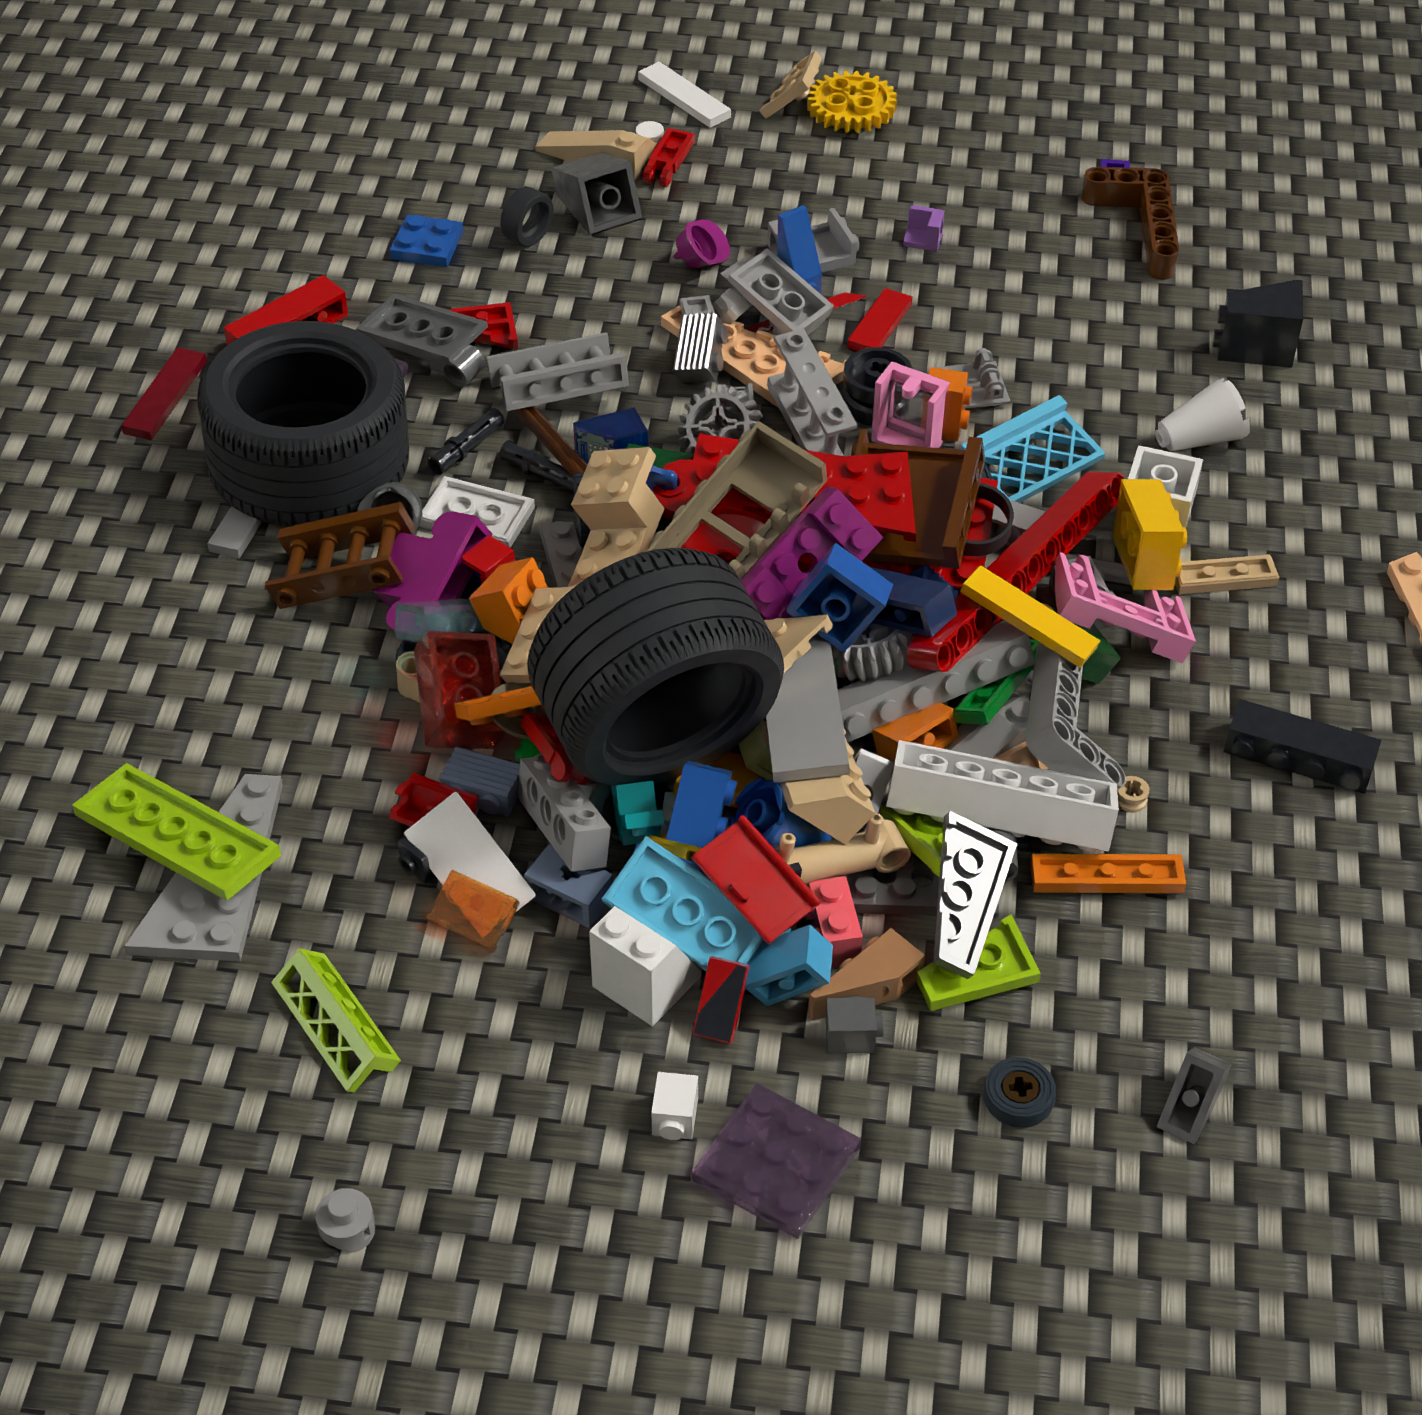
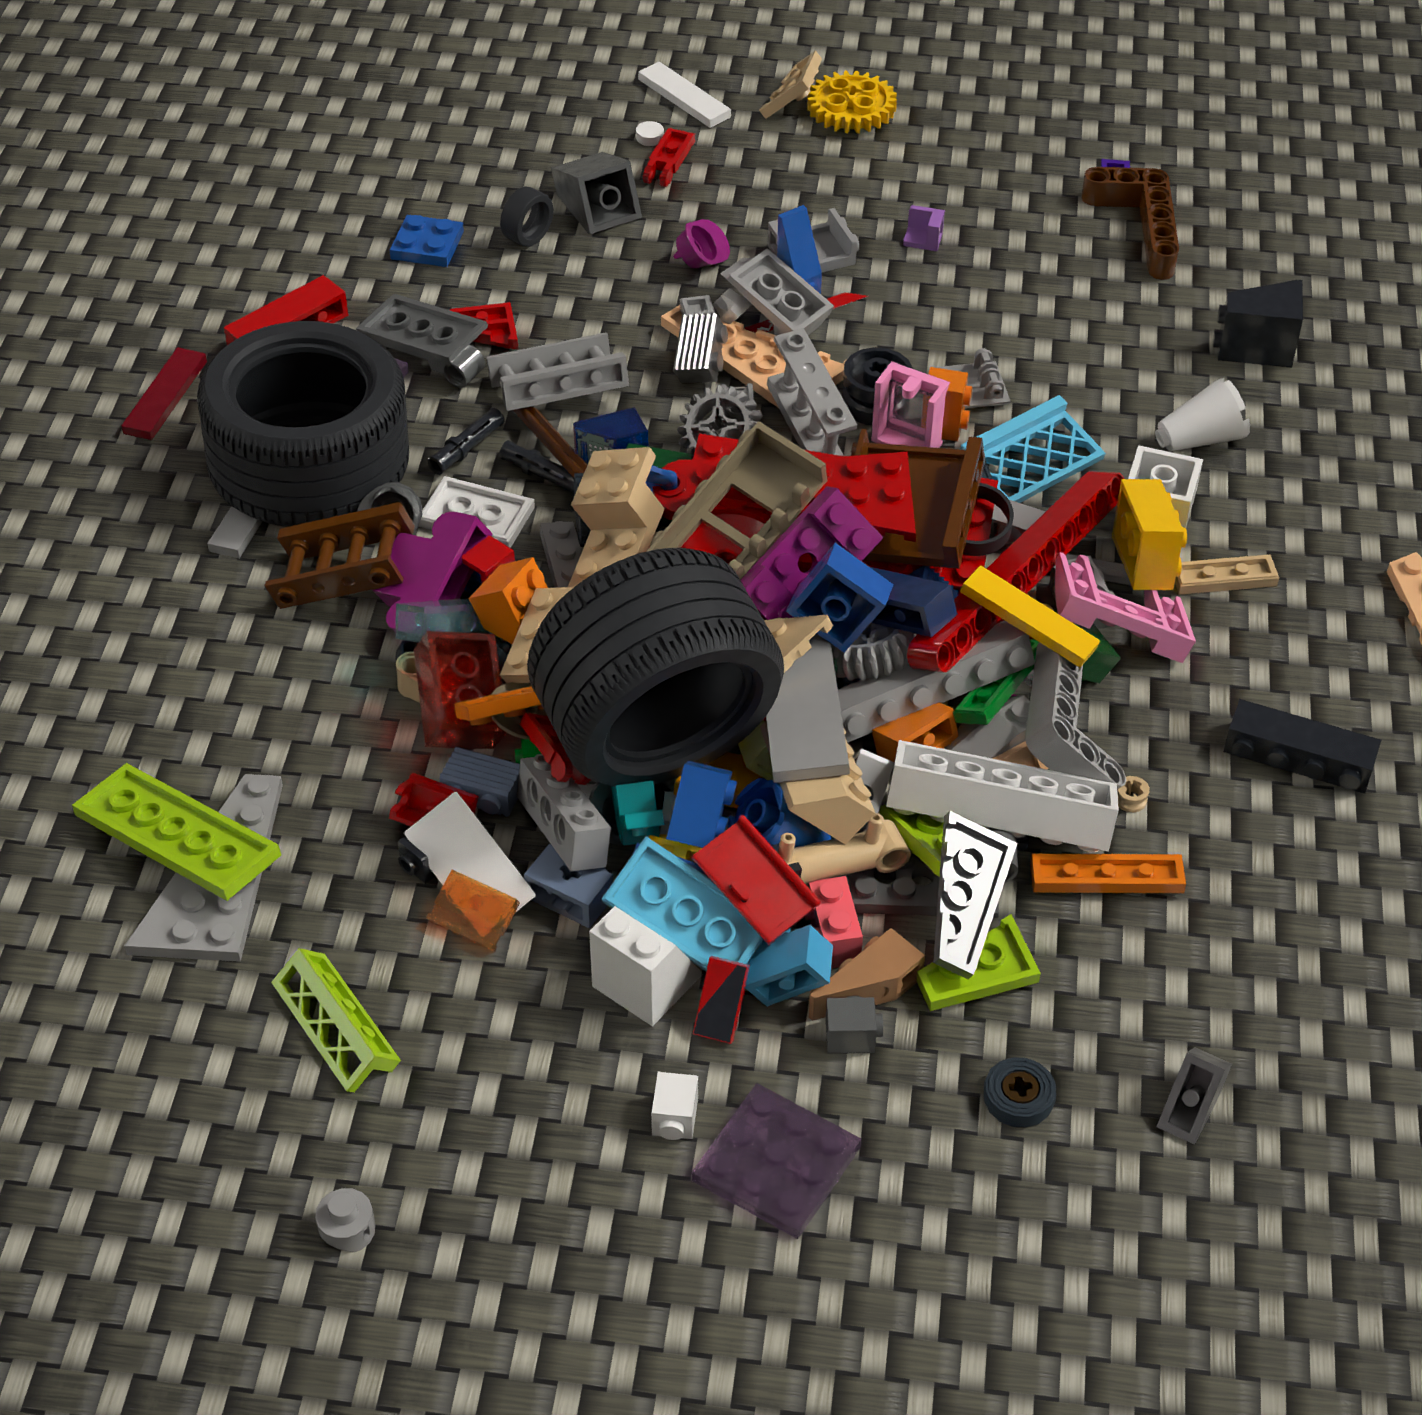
(580, 144): tan wedge -> none
(880, 320): red tile -> none

